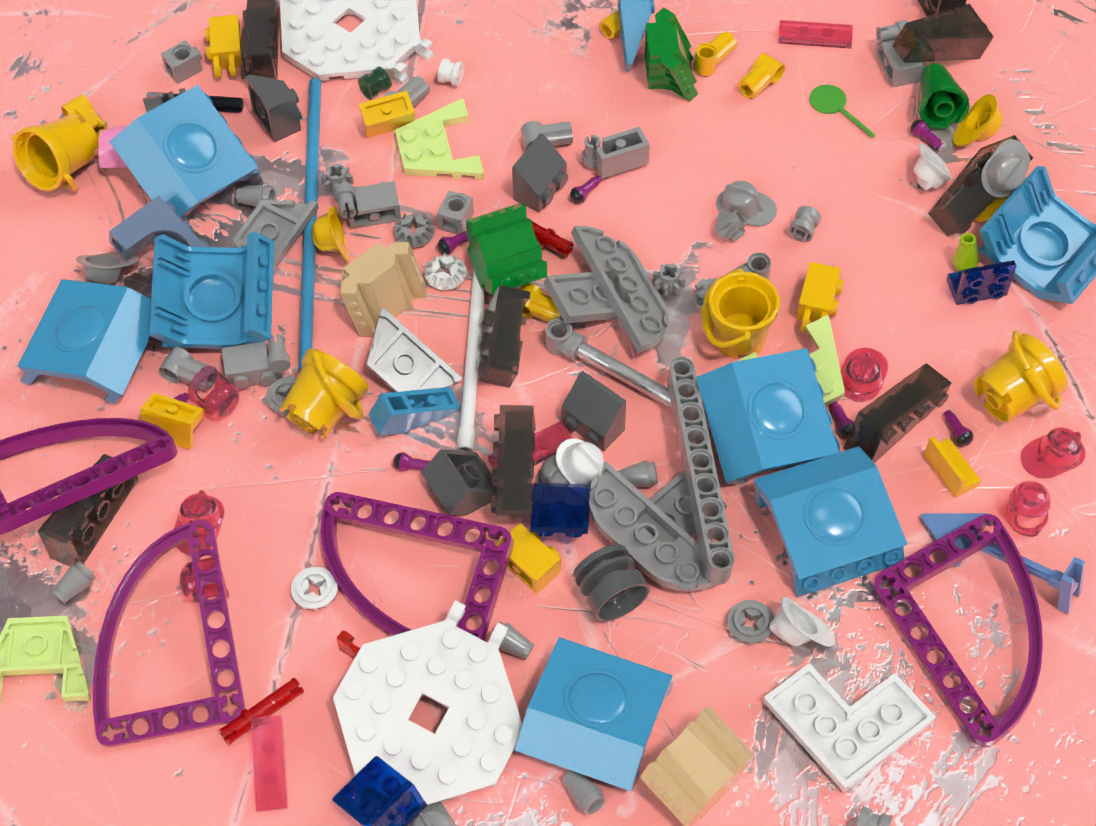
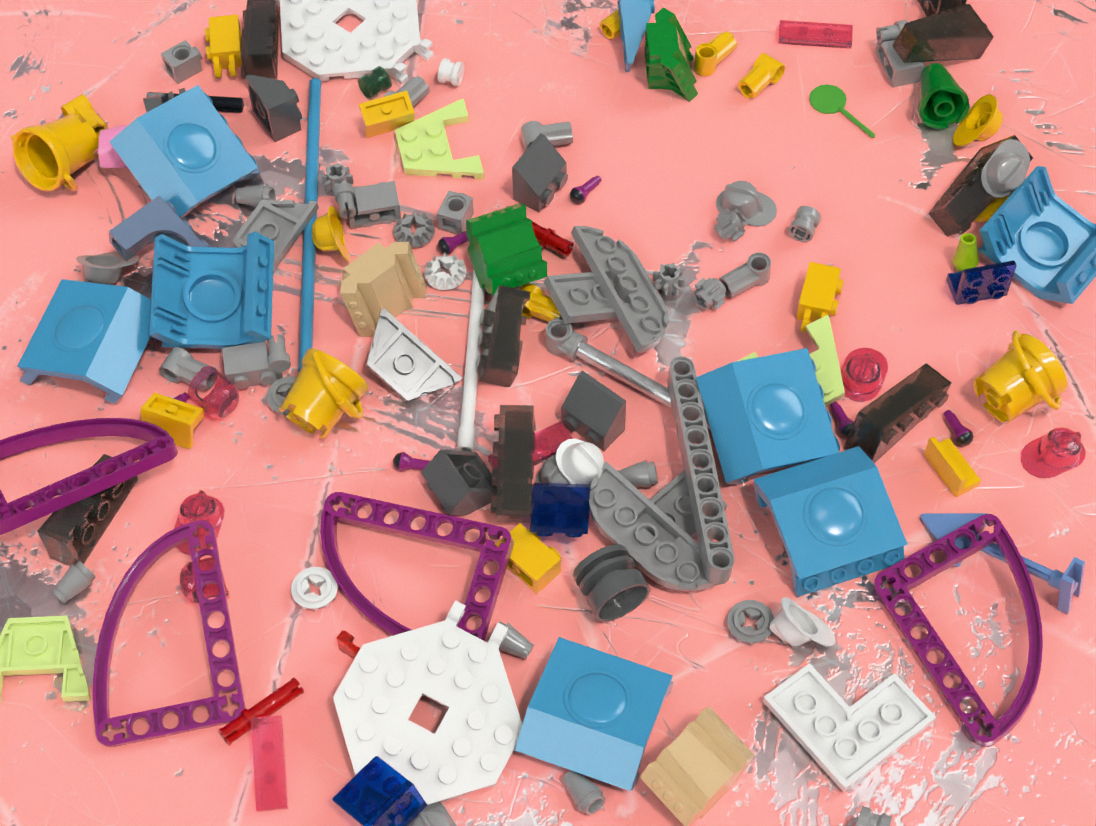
(411, 409): dark azure slope -> none
(618, 152): light grey hinge -> none
(739, 312): yellow piece -> none
(920, 129): magenta piece -> none
(931, 169): white piece -> none
(1030, 501): clear pink helmet -> none

